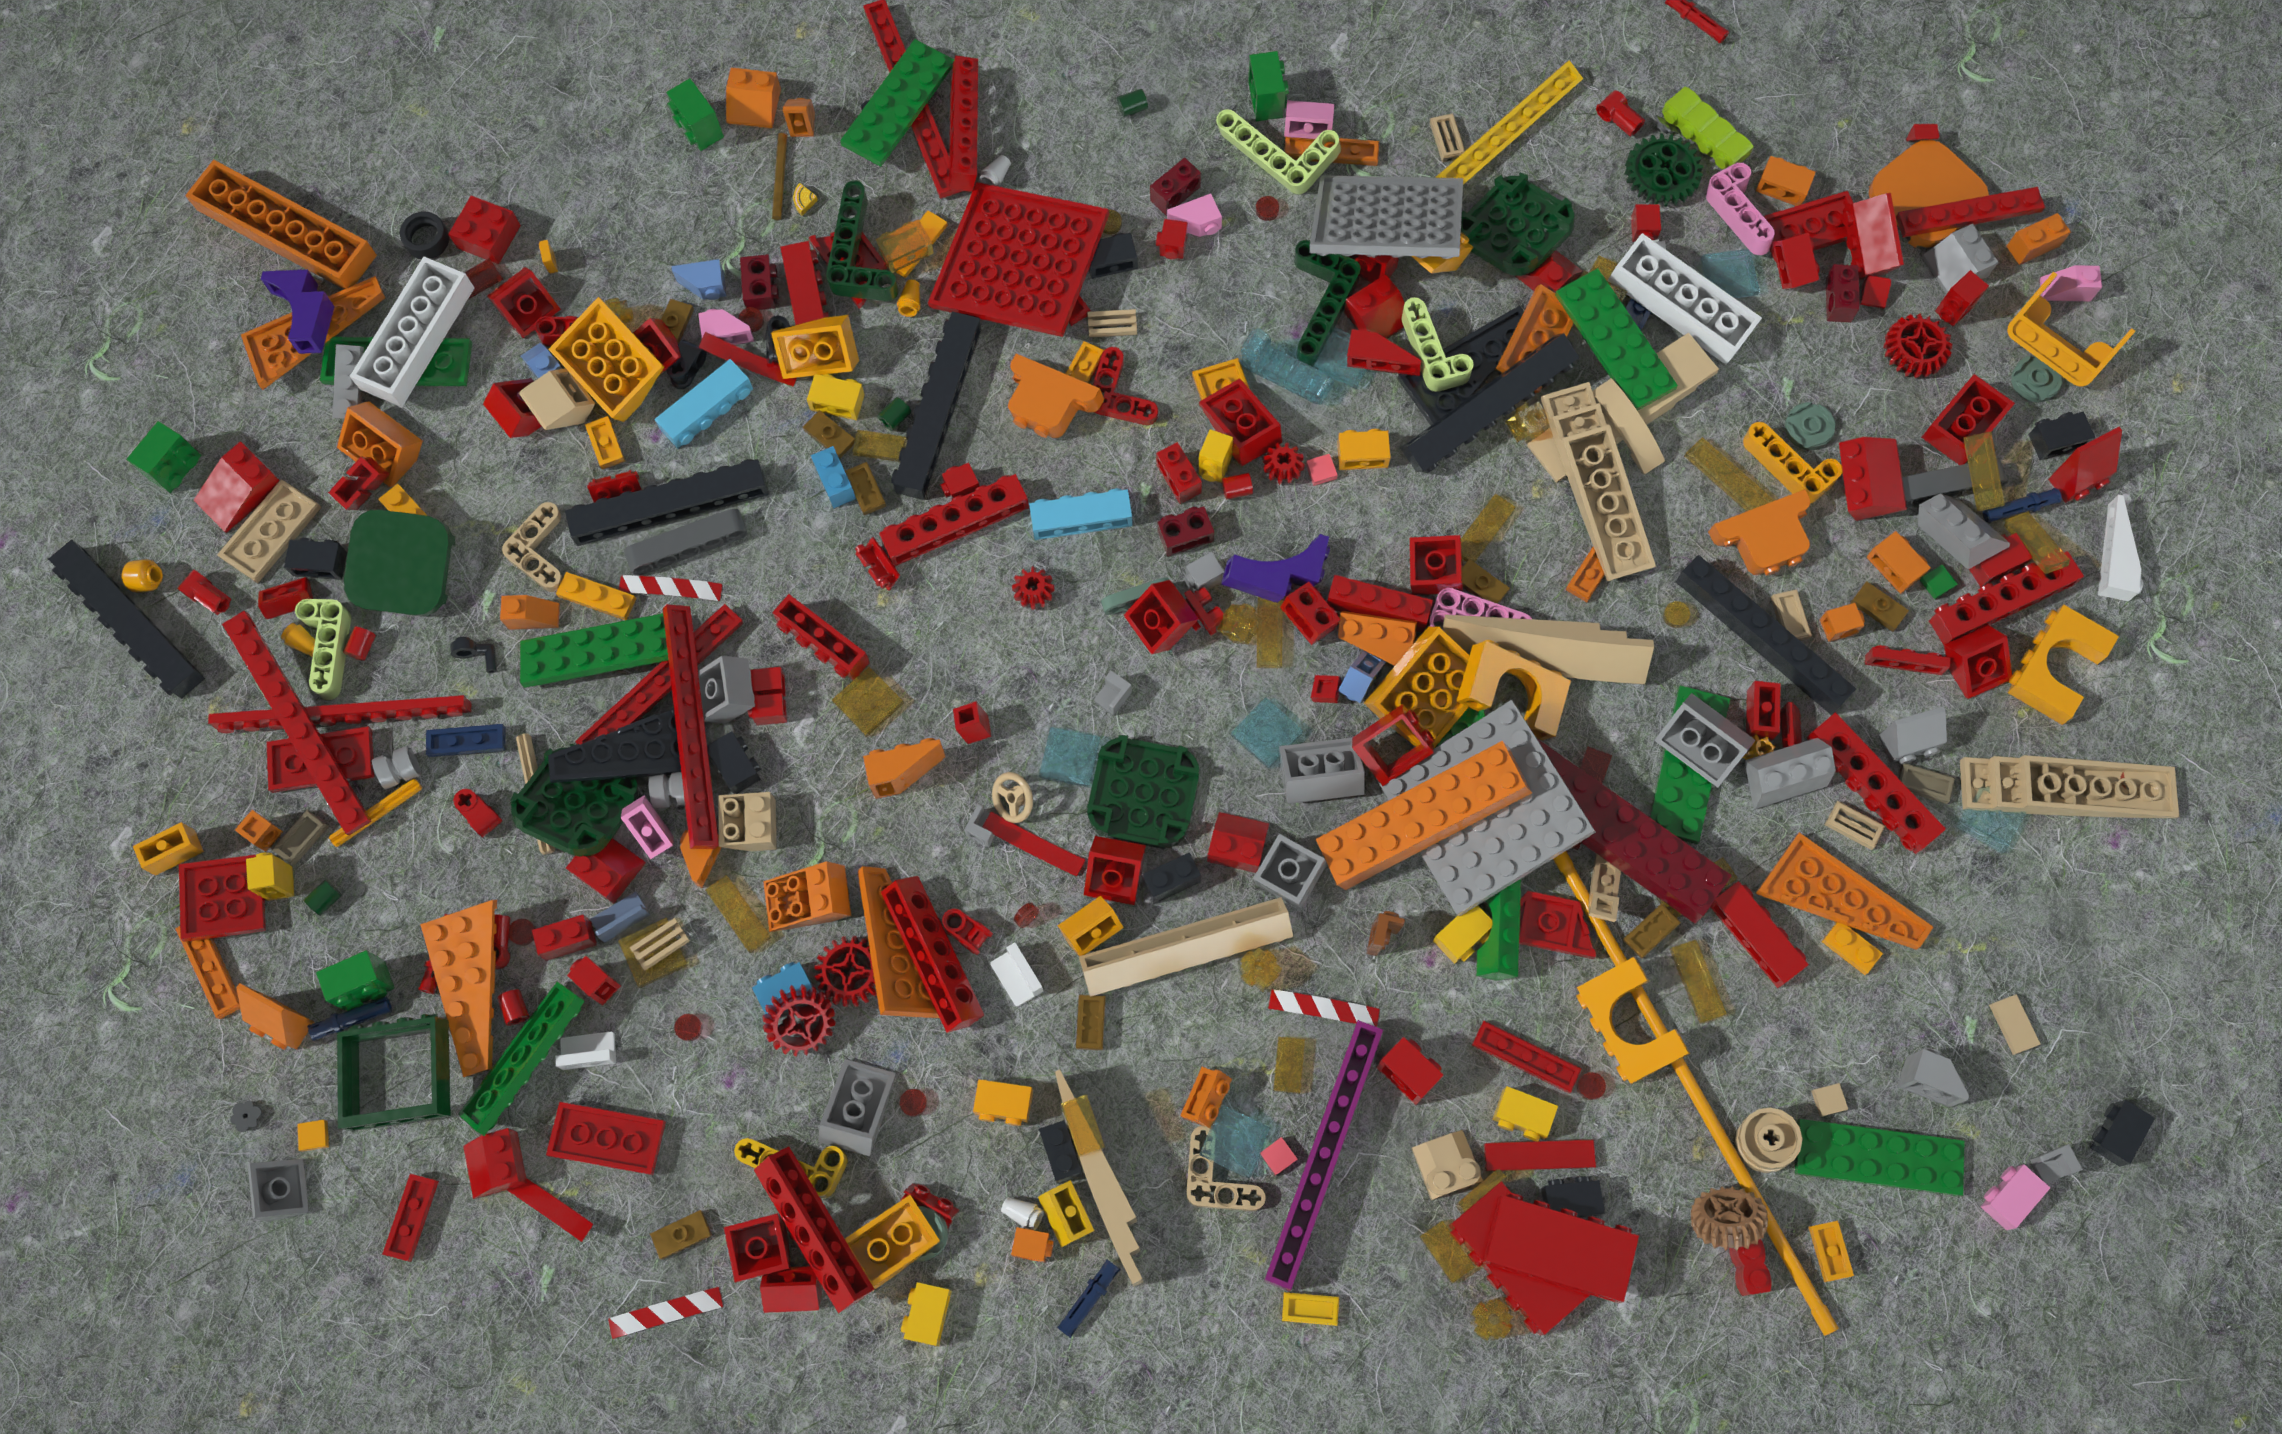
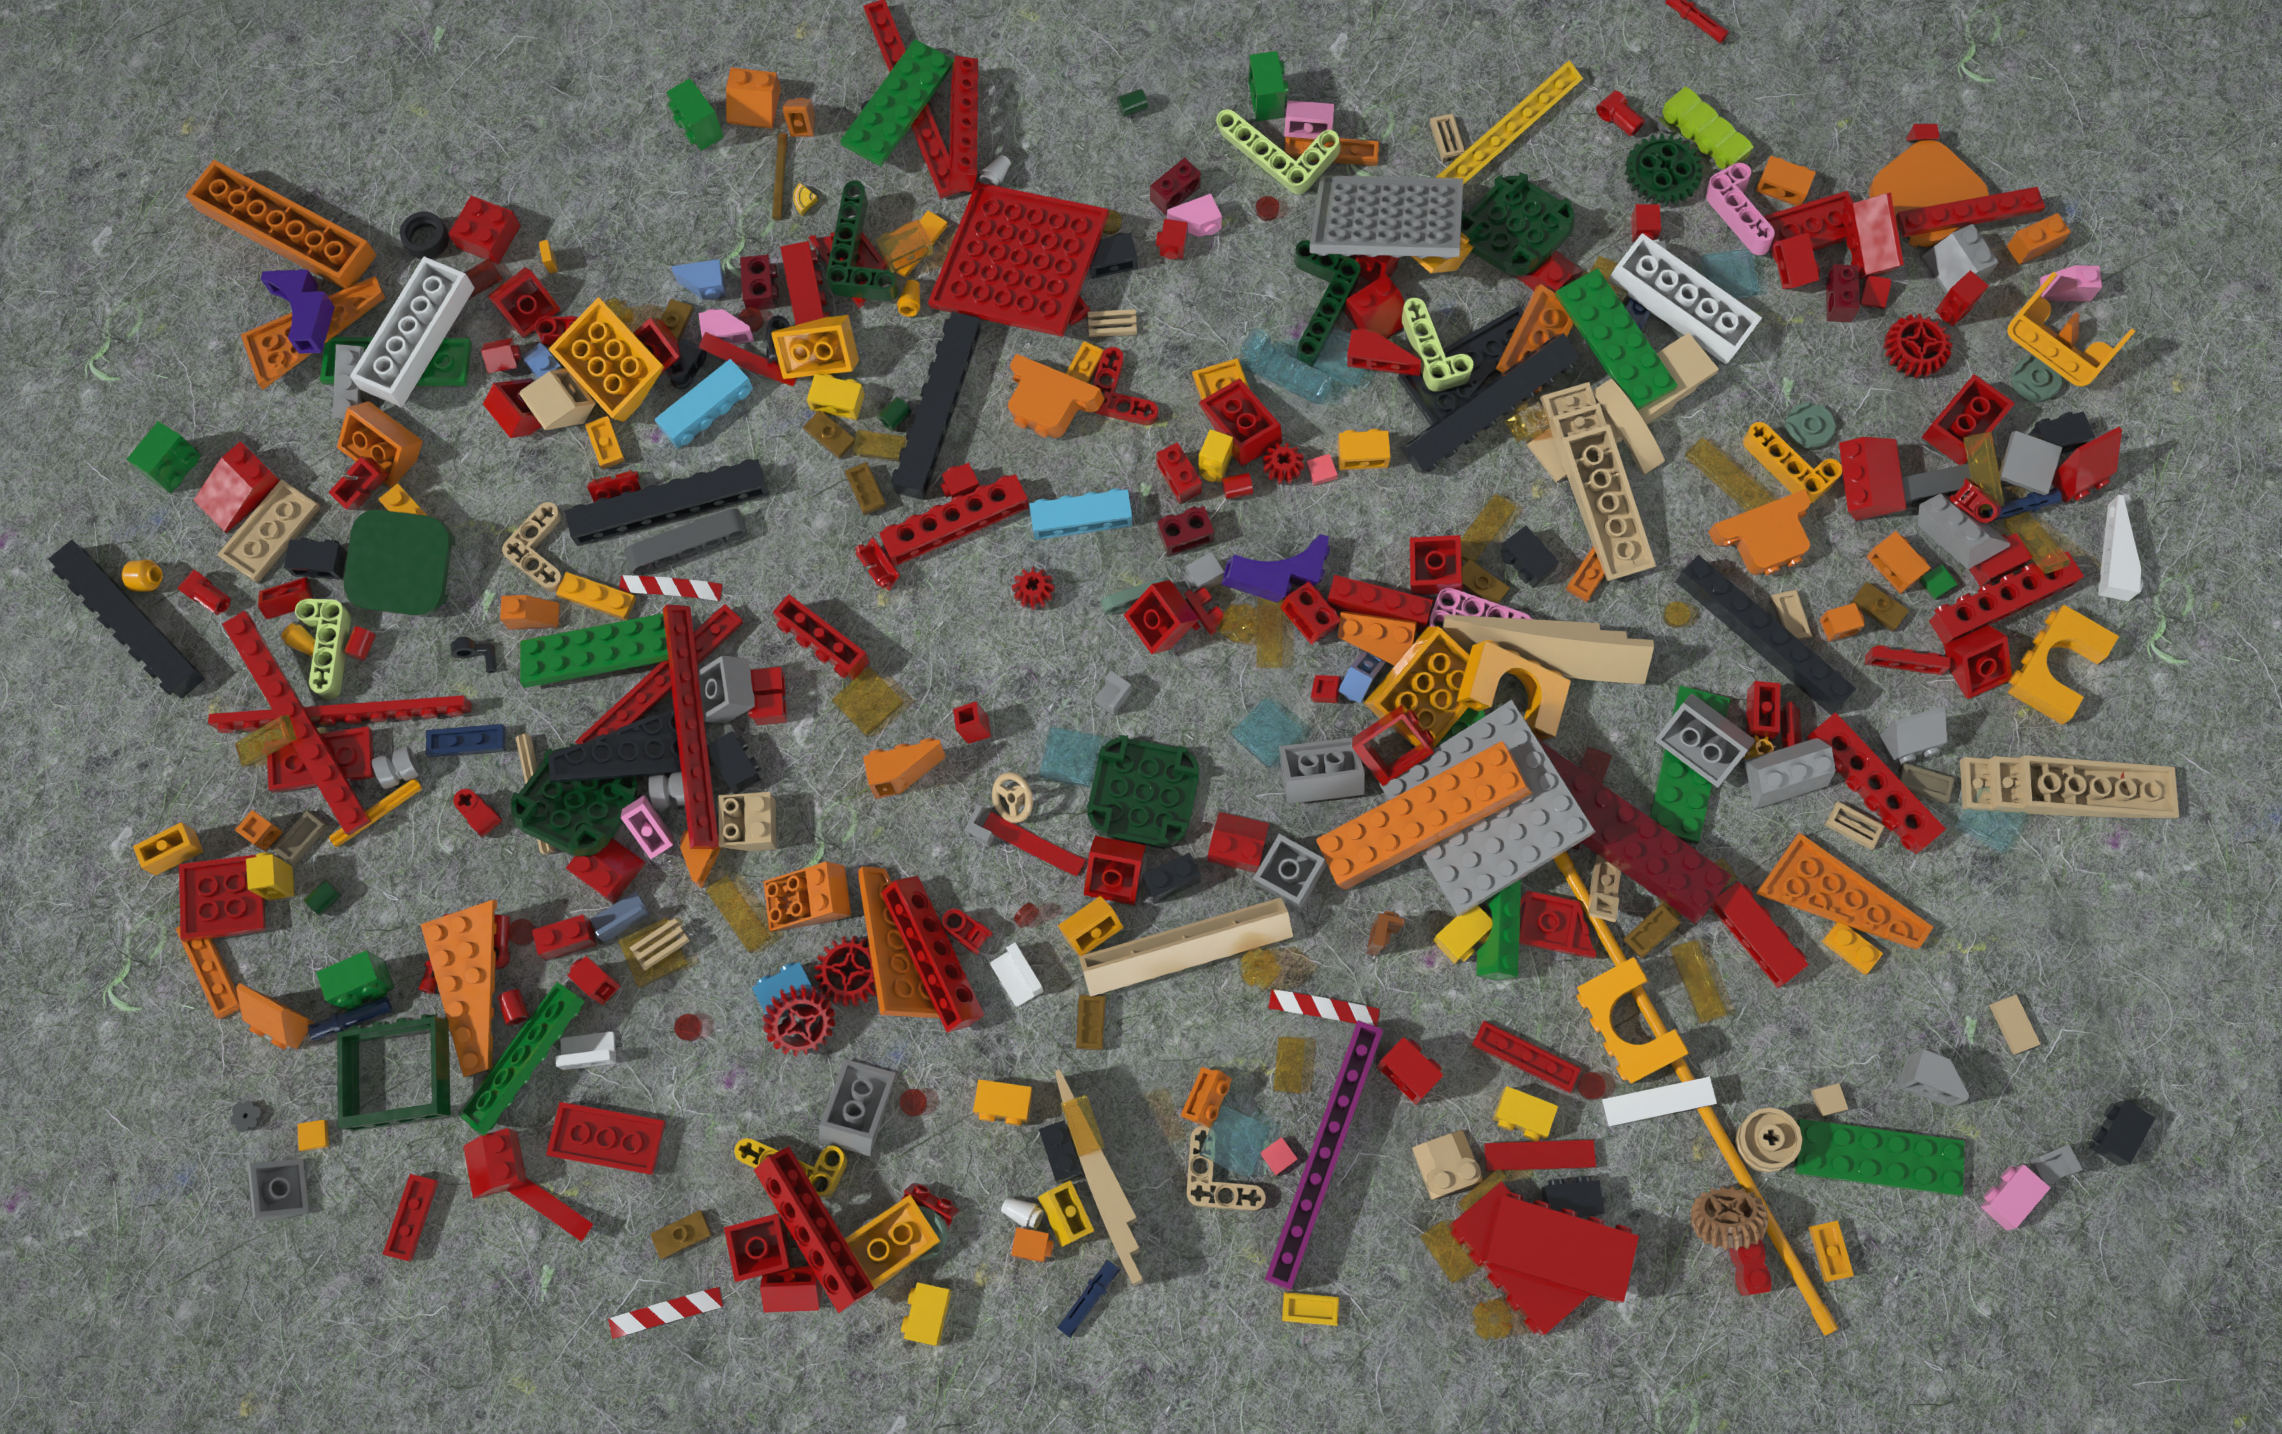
(265, 741): none -> clear yellow tile
(501, 355): none -> brick
(833, 477): dark azure brick -> none
(1528, 557): none -> black brick
(1659, 1101): none -> white tile
(1974, 500): none -> red piece
(2030, 462): none -> light grey tile
(2070, 332): none -> orange slope

